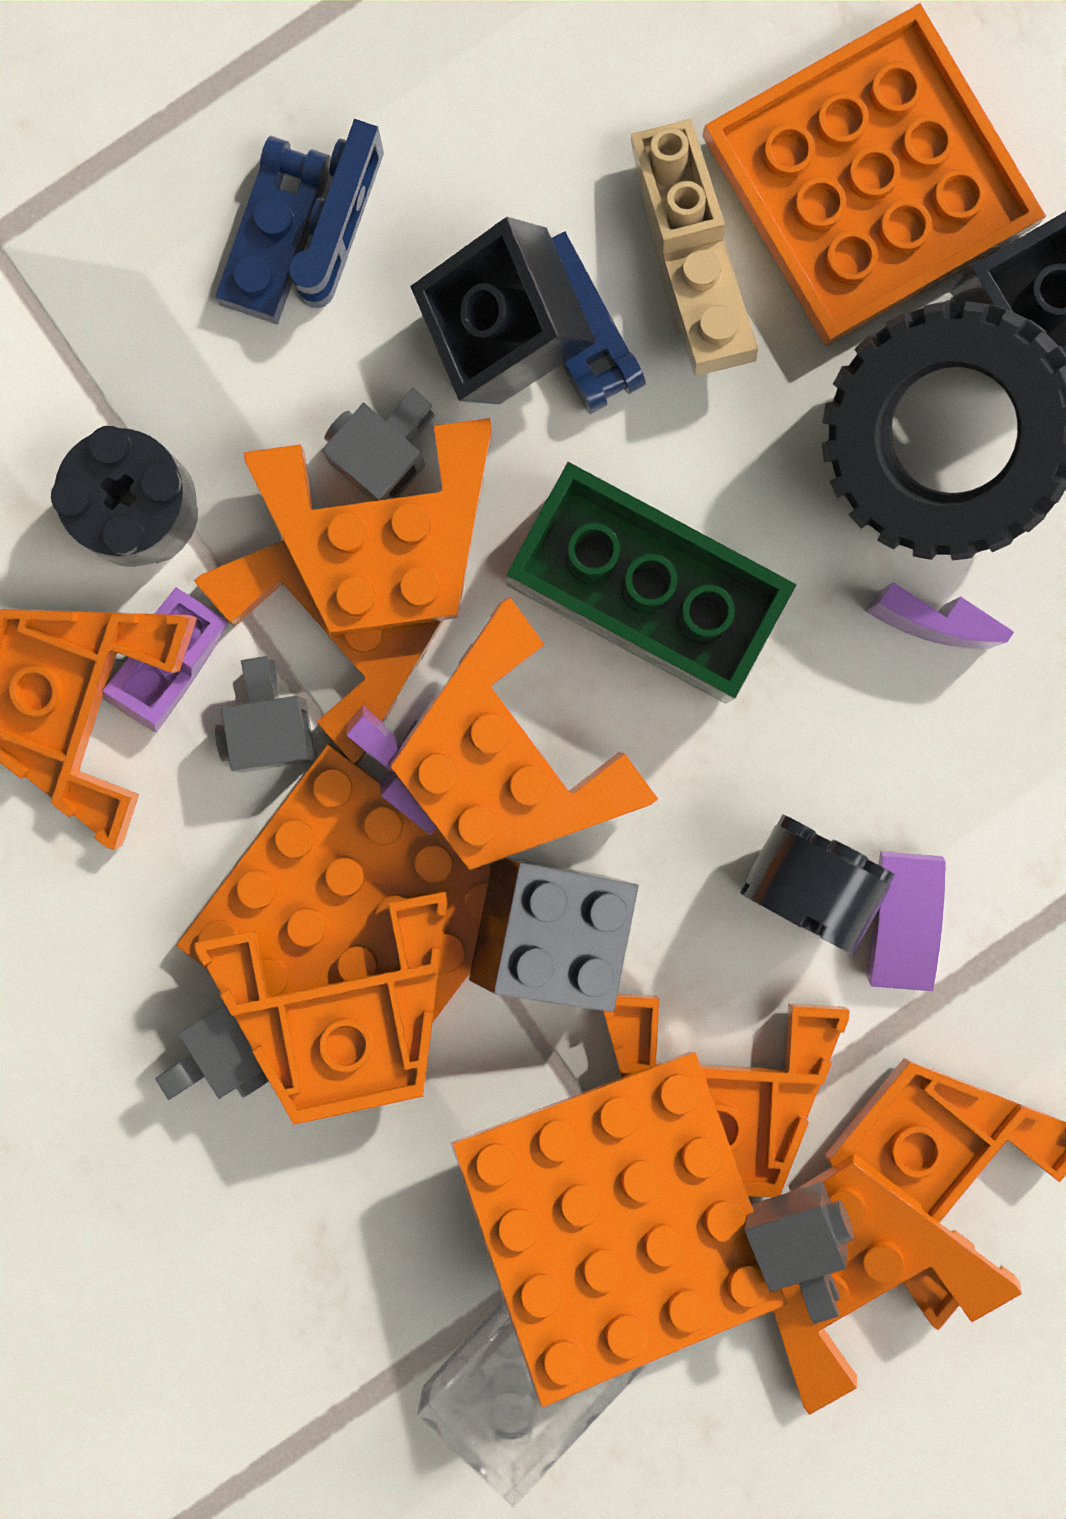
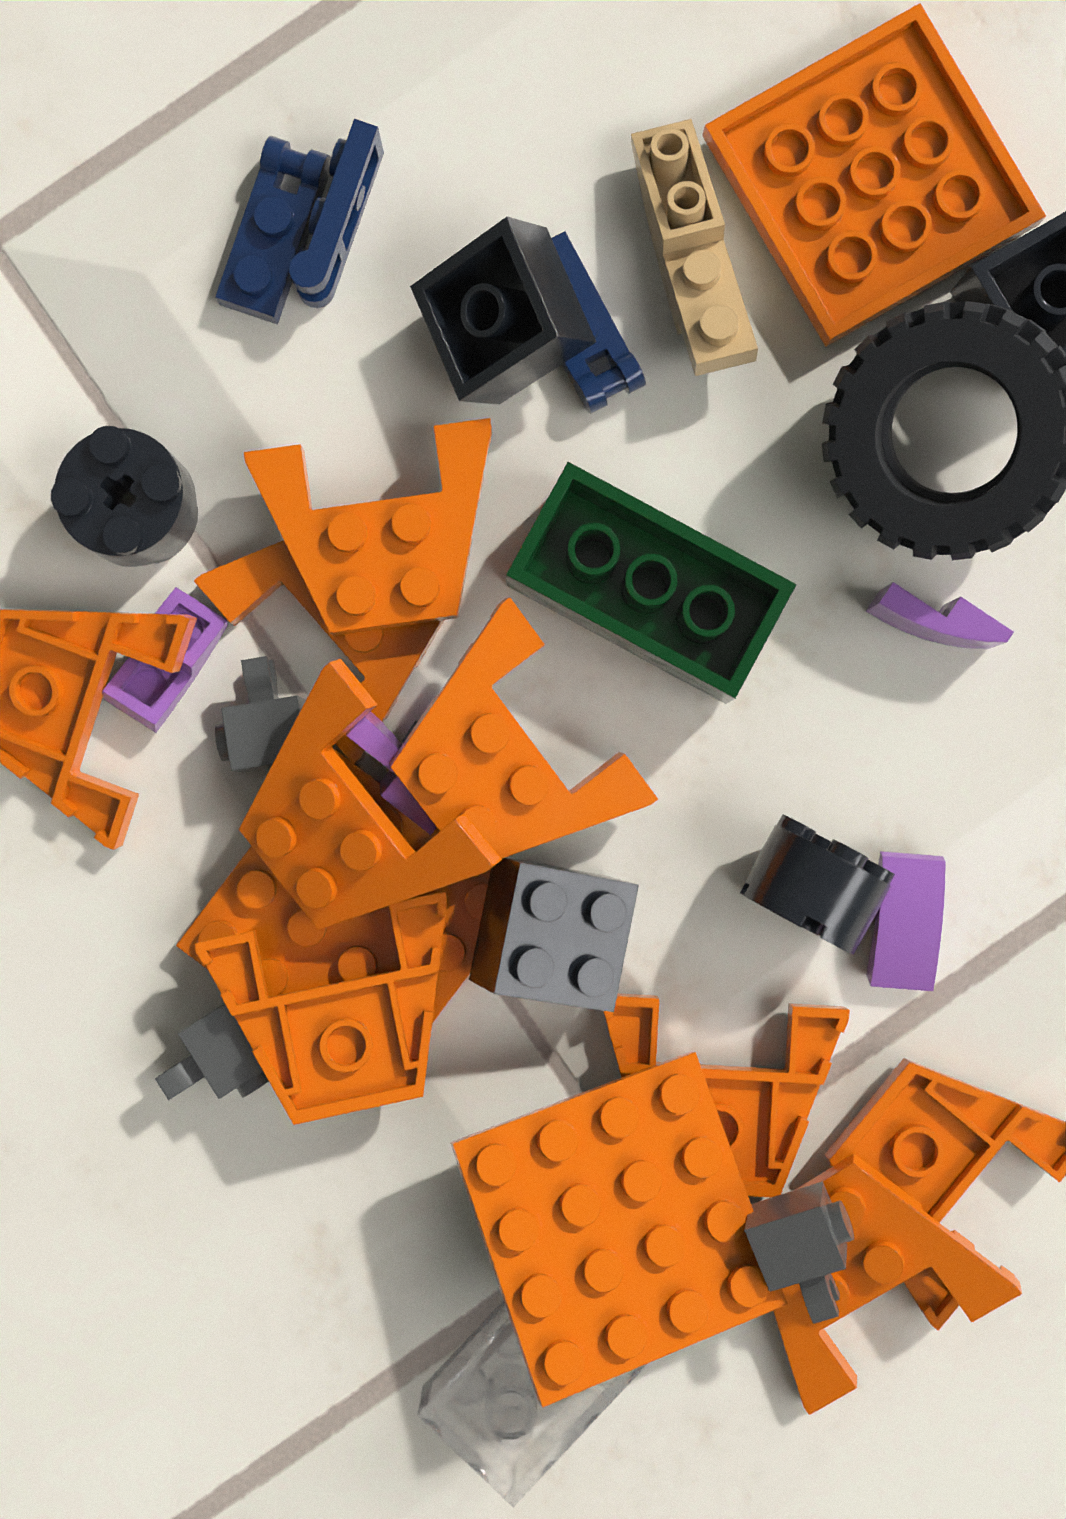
(330, 835): none -> orange wing
(379, 452): dark grey brick -> none

